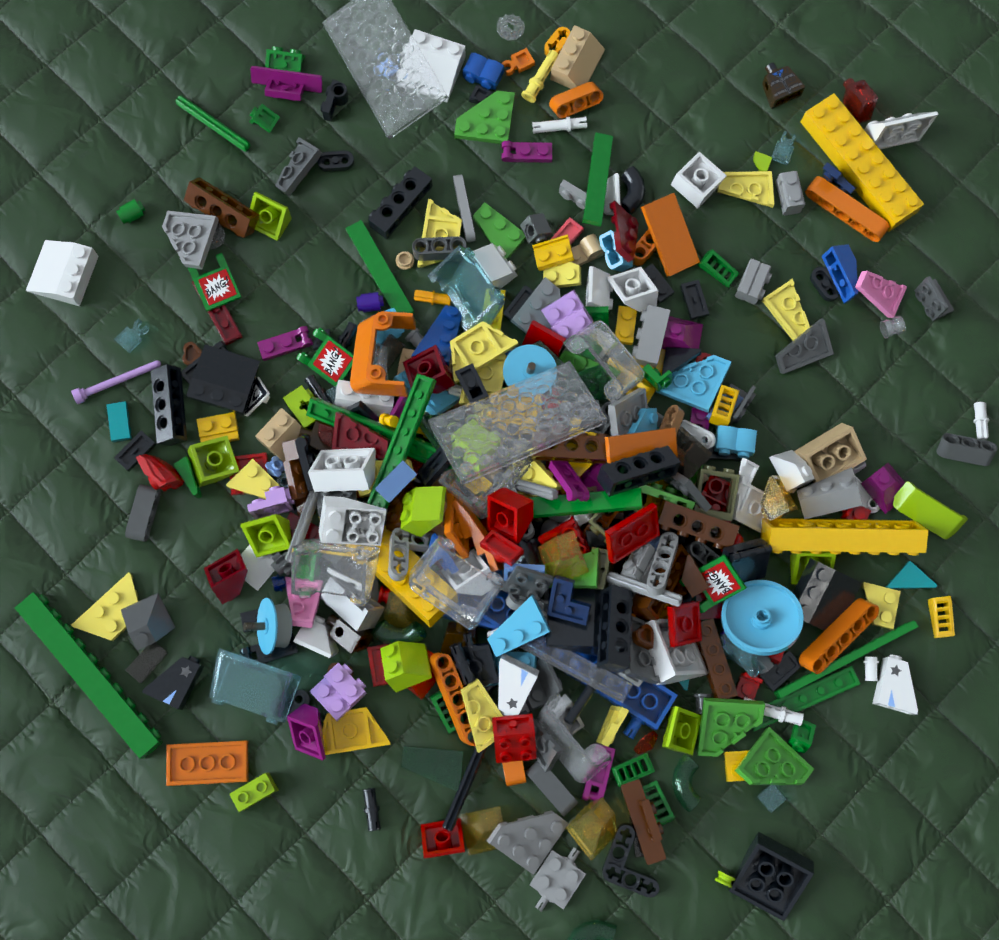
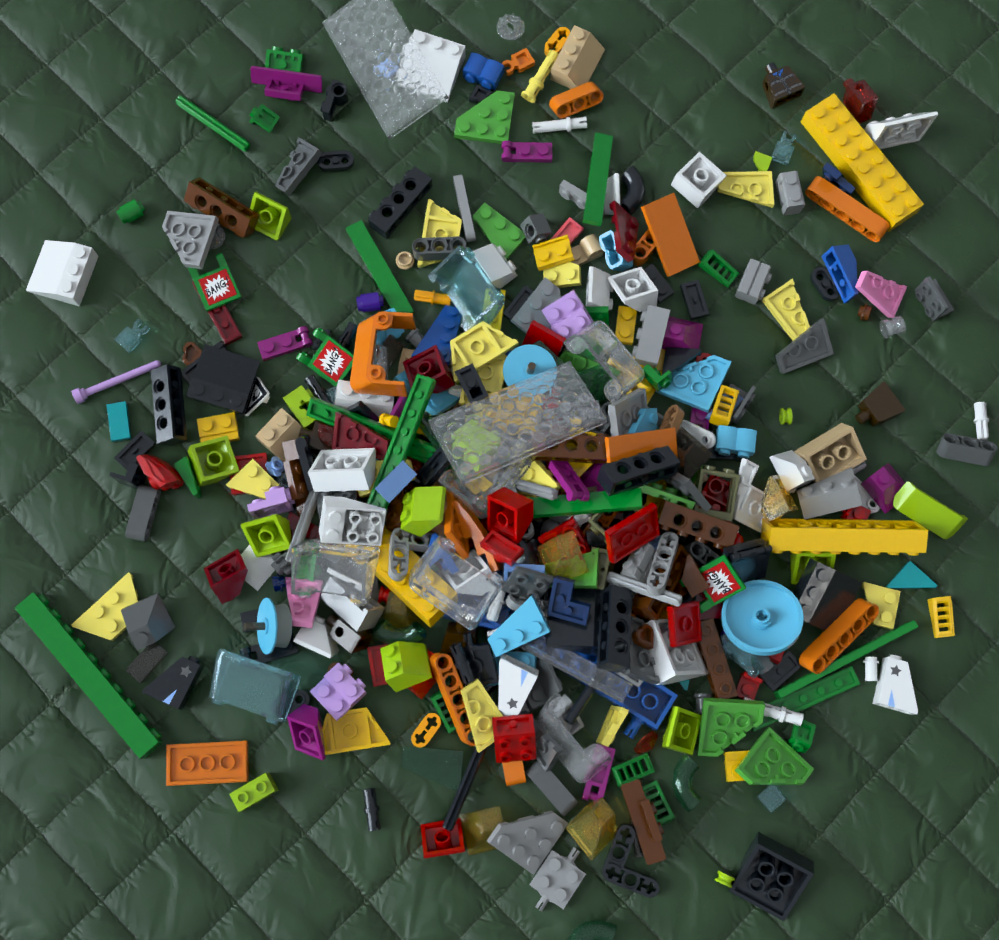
(133, 477): none -> black panel
(422, 726): none -> light orange beam
(495, 608): none -> white axle
(785, 416): none -> lime bush
(865, 312): none -> reddish brown plate
(879, 406): none -> dark brown torso

